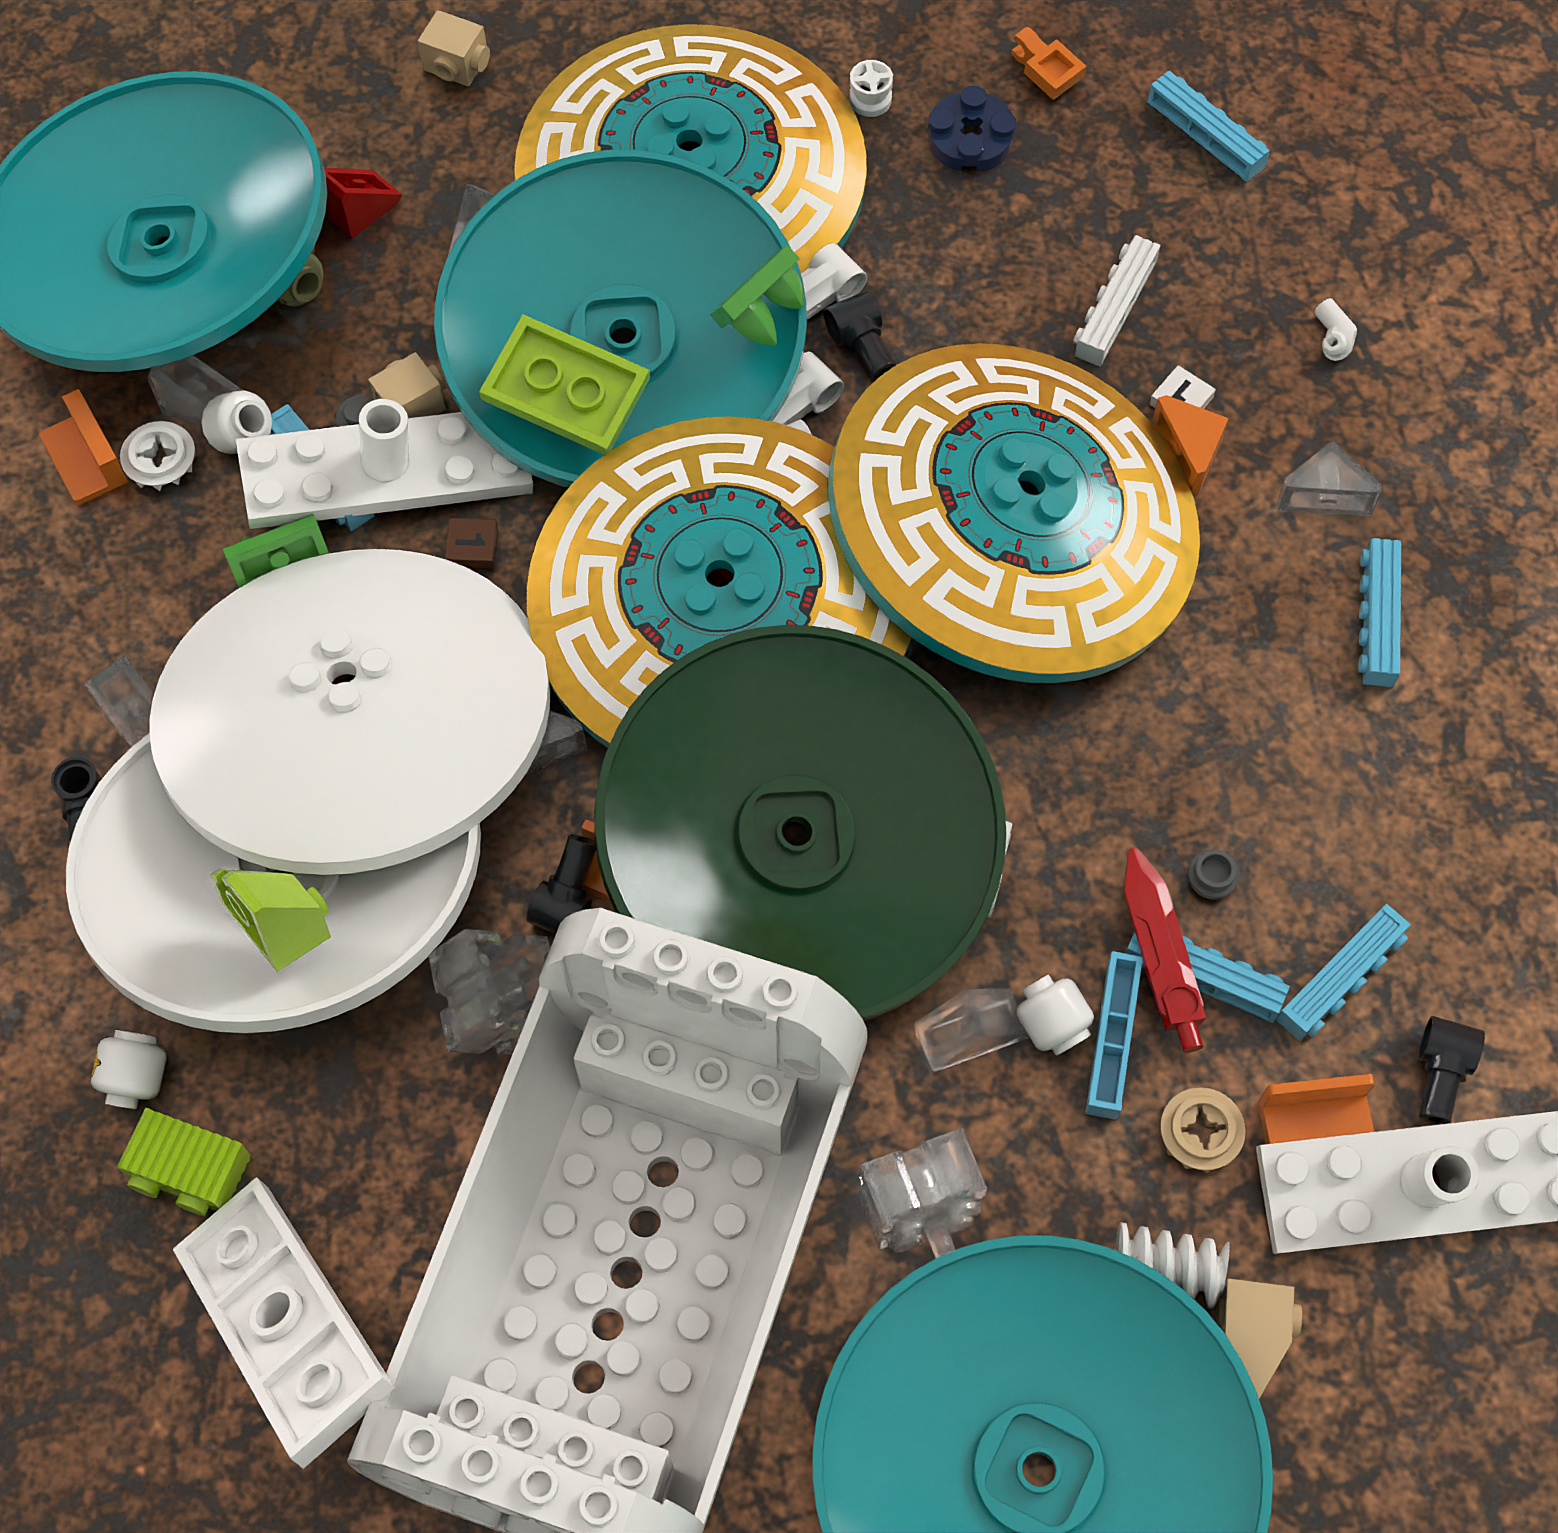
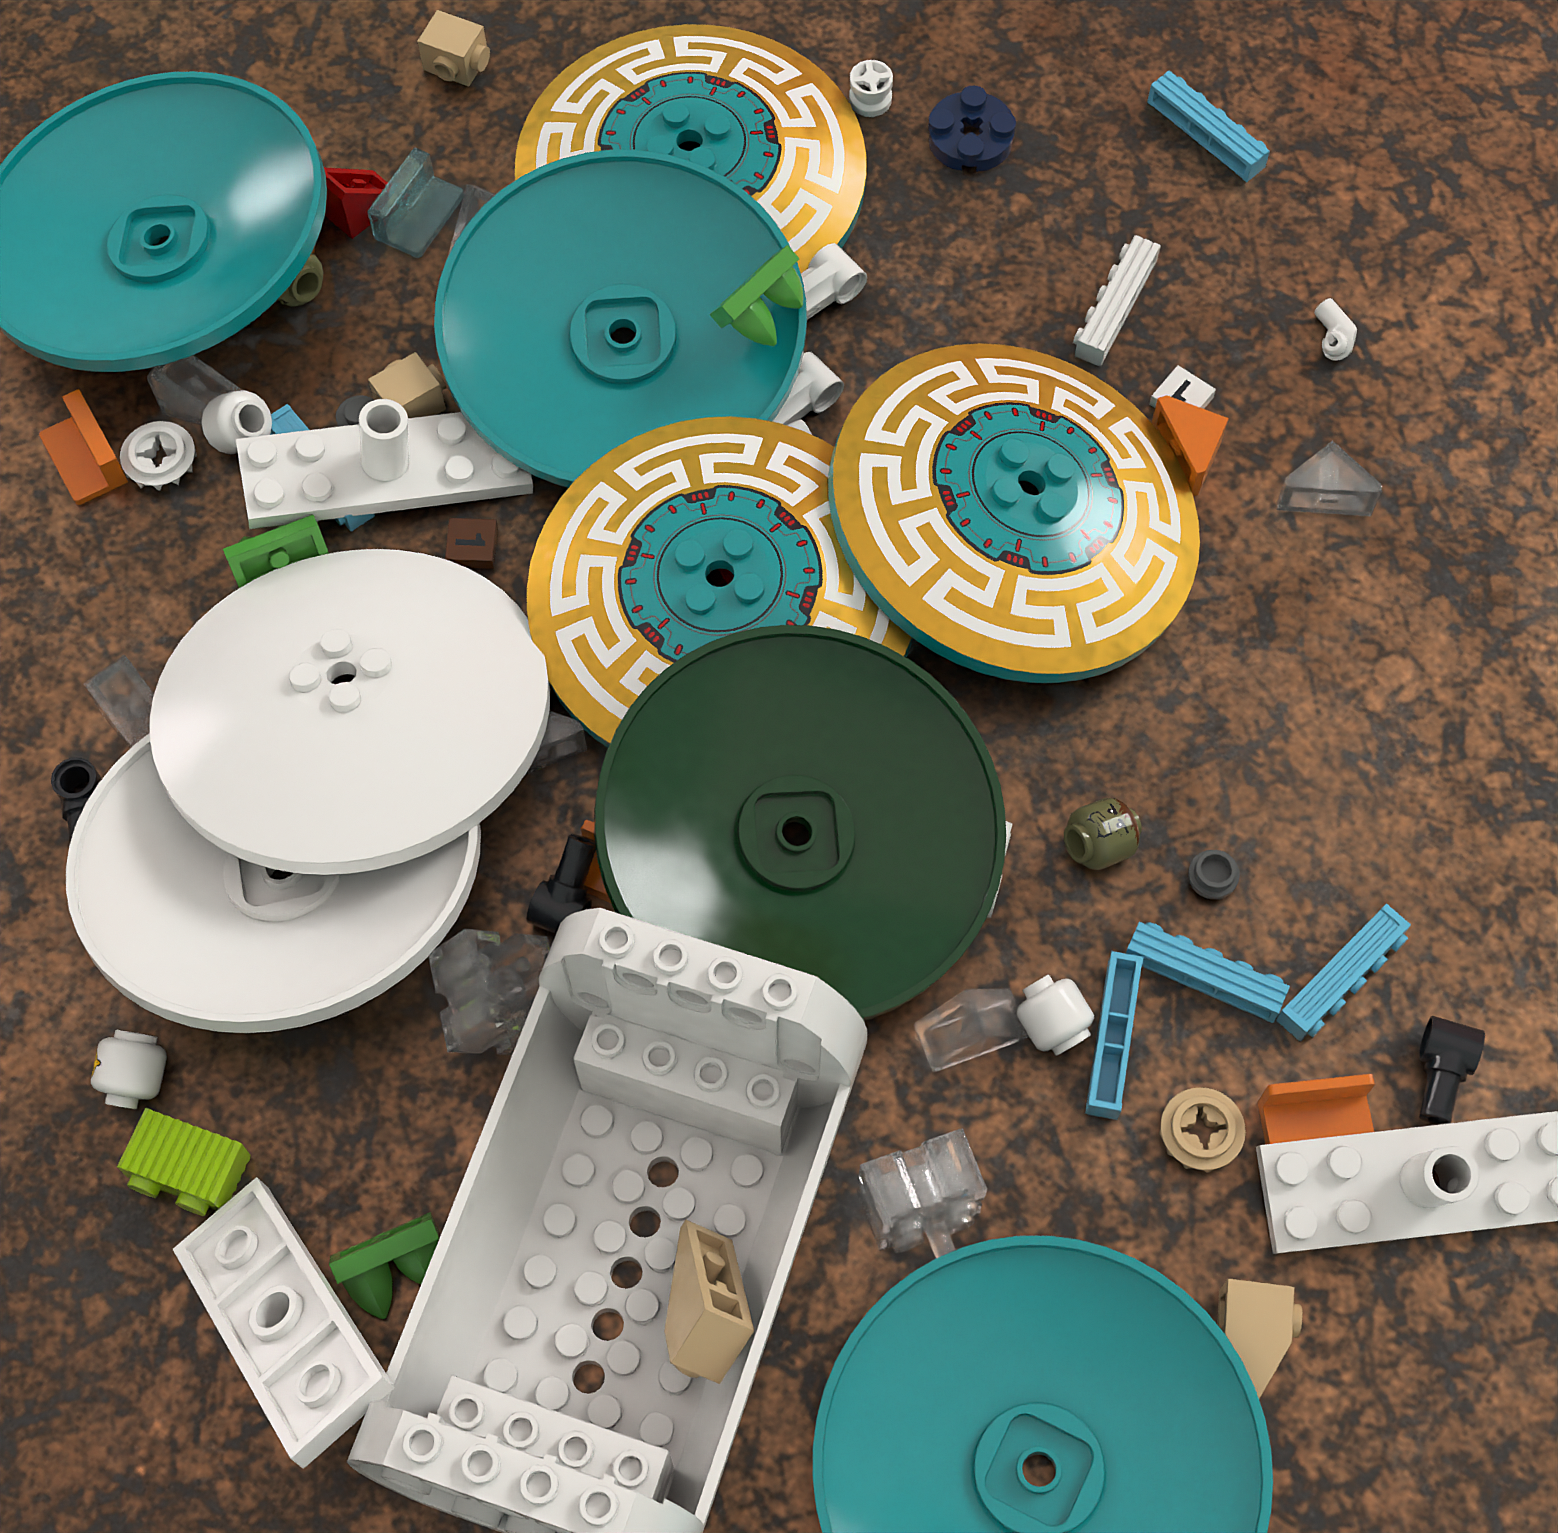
(274, 912): lime slope -> none
(366, 1268): none -> bright green tile
(413, 206): none -> clear light blue panel
(565, 385): lime plate -> none
(707, 1305): none -> tan slope
(859, 325): black pin -> none
(1050, 66): orange plate -> none
(1102, 833): none -> olive head
(1163, 950): red piece -> none
(1181, 1265): white piece -> none
(1380, 612): medium azure piece -> none

